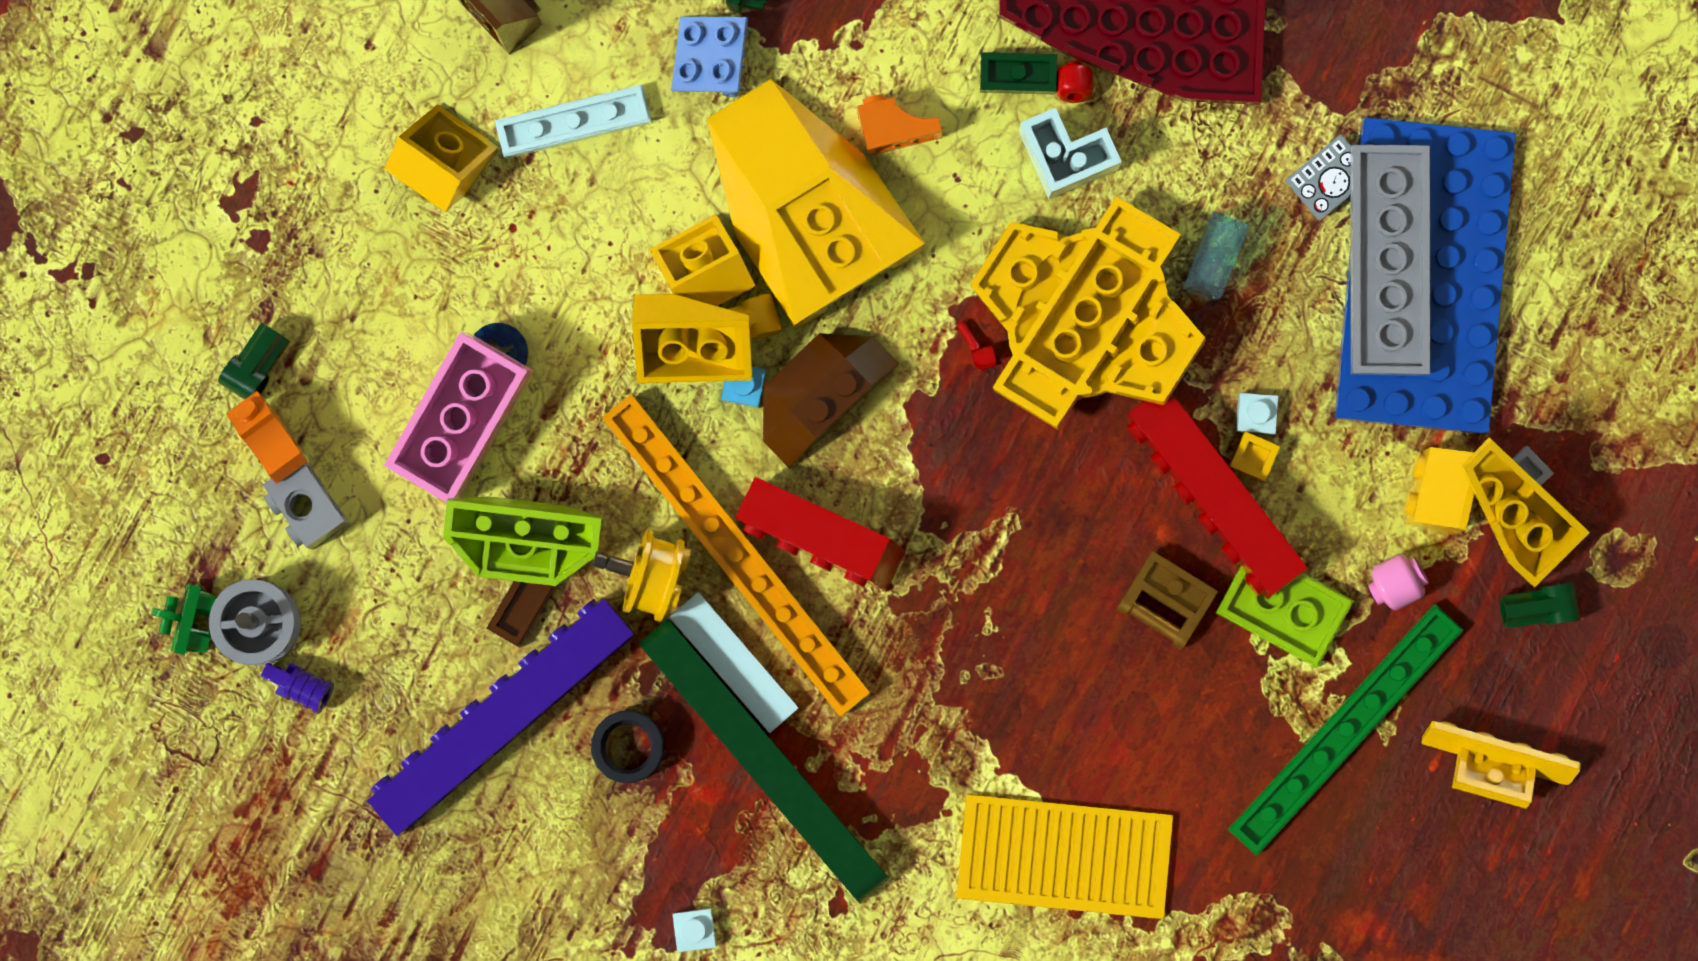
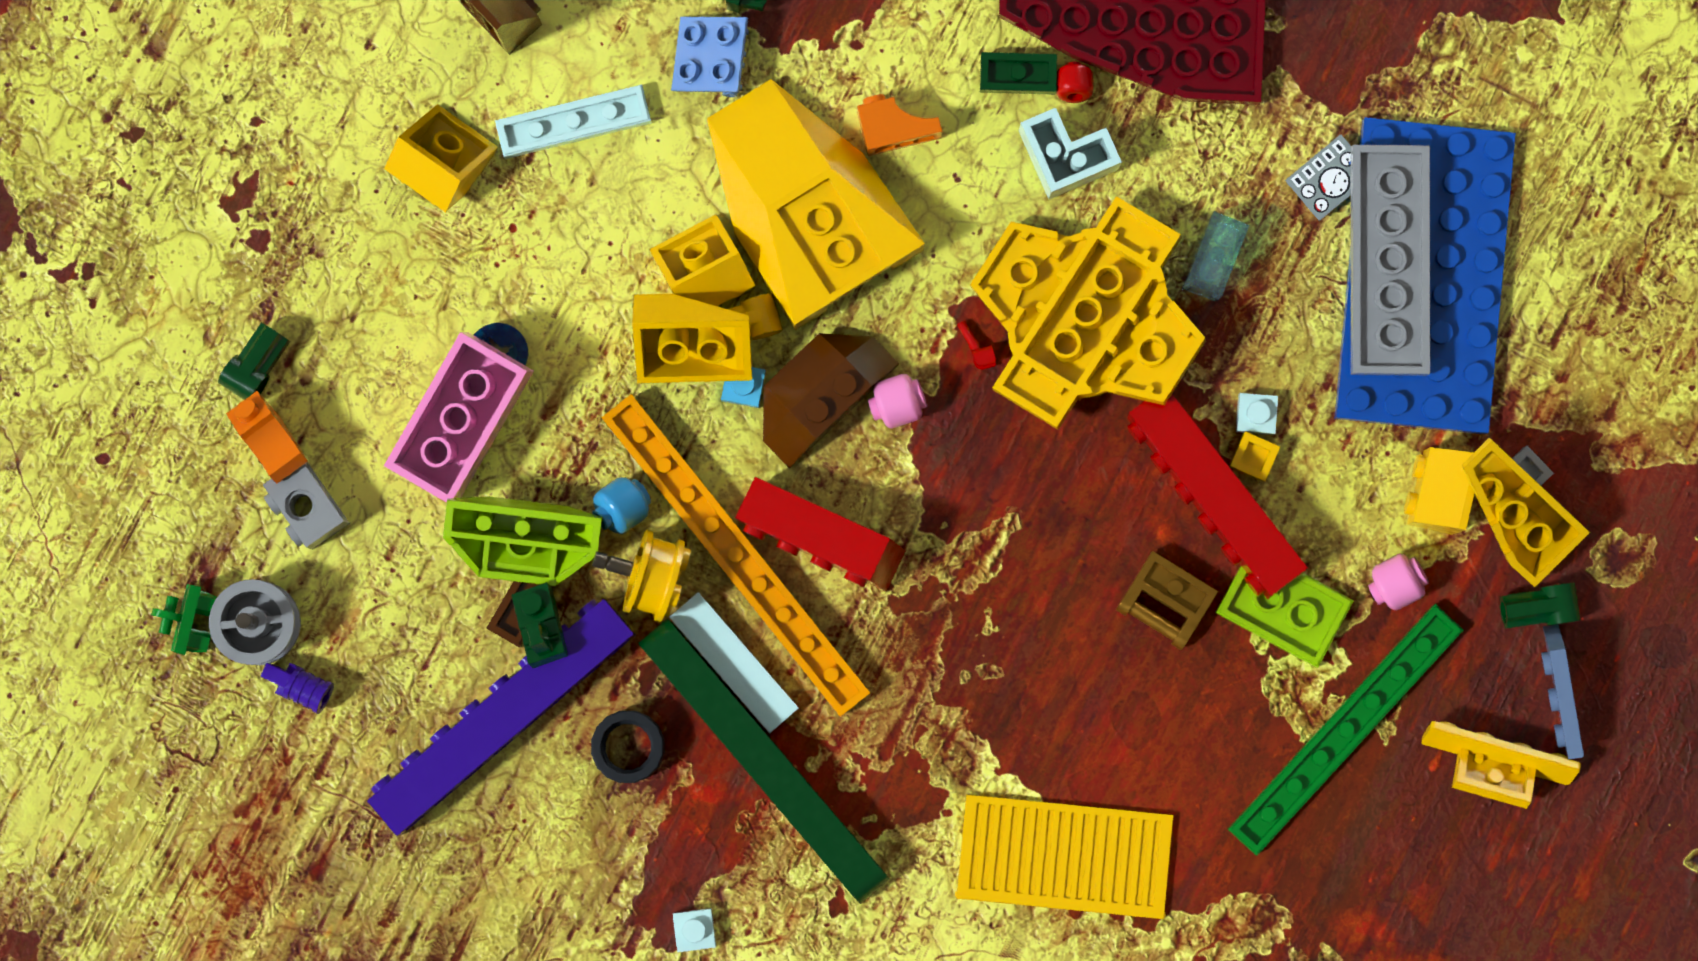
(540, 625): none -> dark green hinge
(621, 504): none -> dark azure head
(897, 401): none -> bright pink head
(1561, 696): none -> sand blue wing

